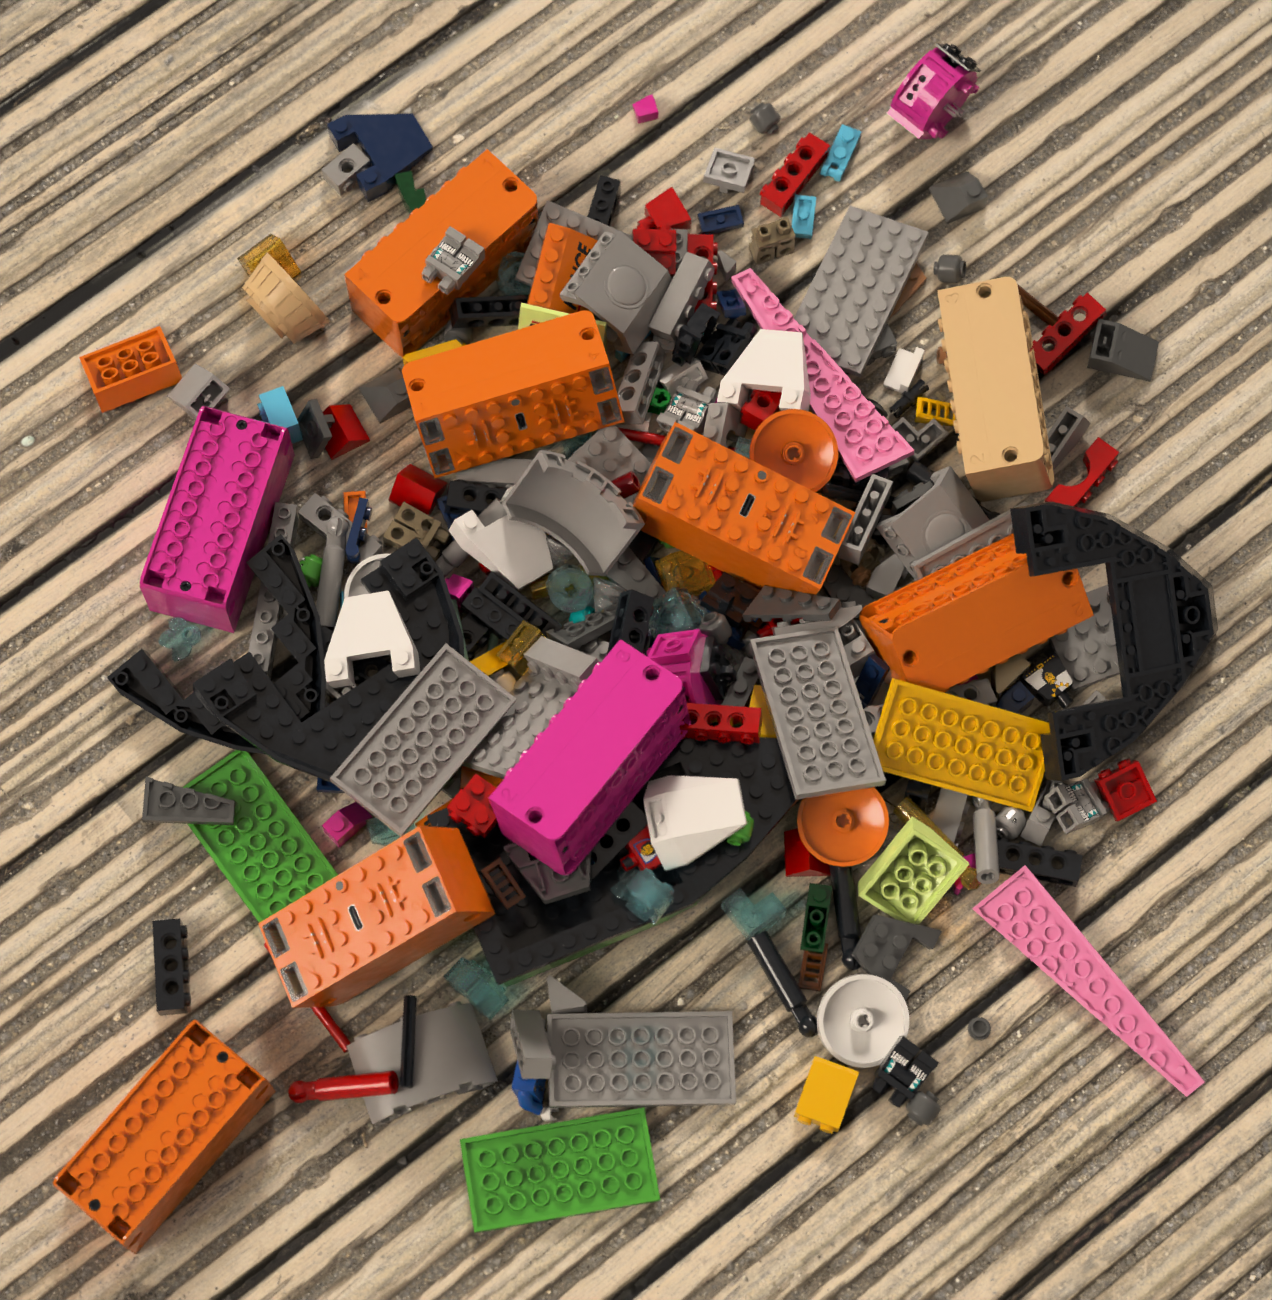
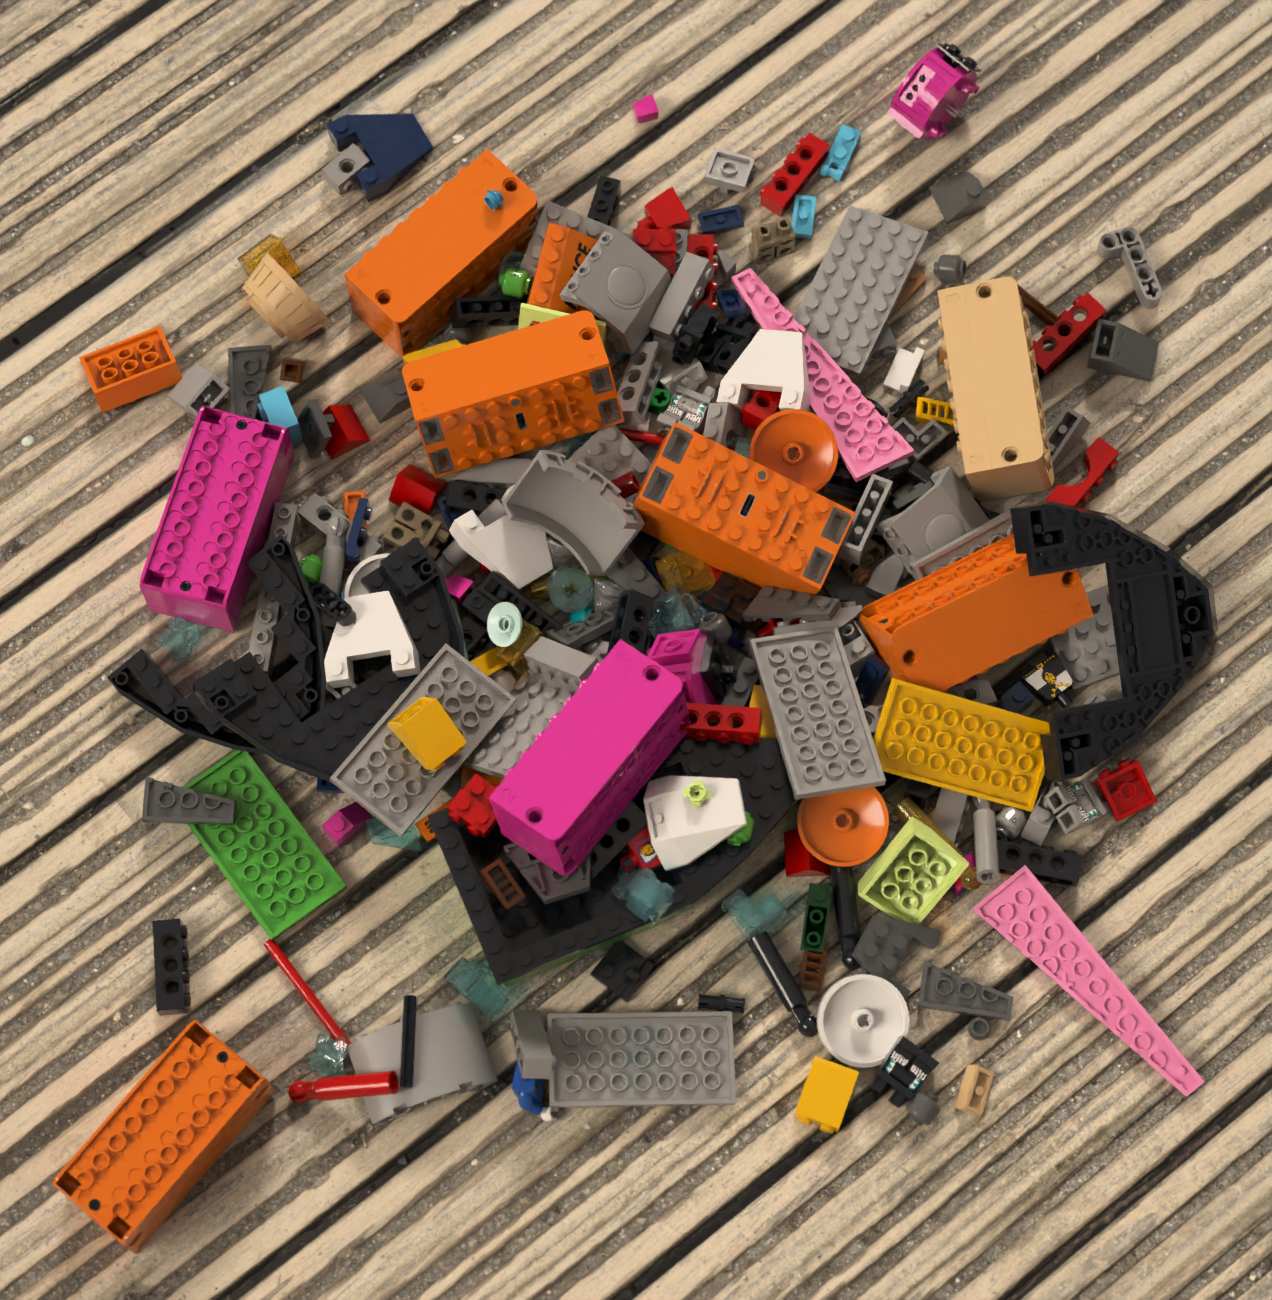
(247, 378): none -> dark grey wing
(292, 369): none -> reddish brown slope
(327, 1052): none -> clear light blue plate
(333, 612): none -> black beam
(376, 917): orange piece -> none
(410, 197): dark green slope -> none
(428, 733): none -> yellow slope
(453, 261): light grey hips -> none
(494, 199): none -> dark azure plate
(504, 624): none -> light aqua dish
(515, 282): none -> bright green head
(559, 1170): bright green plate -> none
(564, 1000): light grey slope -> none
(622, 970): none -> black hinge
(690, 792): none -> yellowish green plate
(721, 1003): none -> black pin
(765, 118): dark grey head -> none
(961, 995): none -> dark grey wing
(974, 1090): none -> tan slope
(1008, 674): dark tan slope -> none
(1134, 268): none -> light grey beam

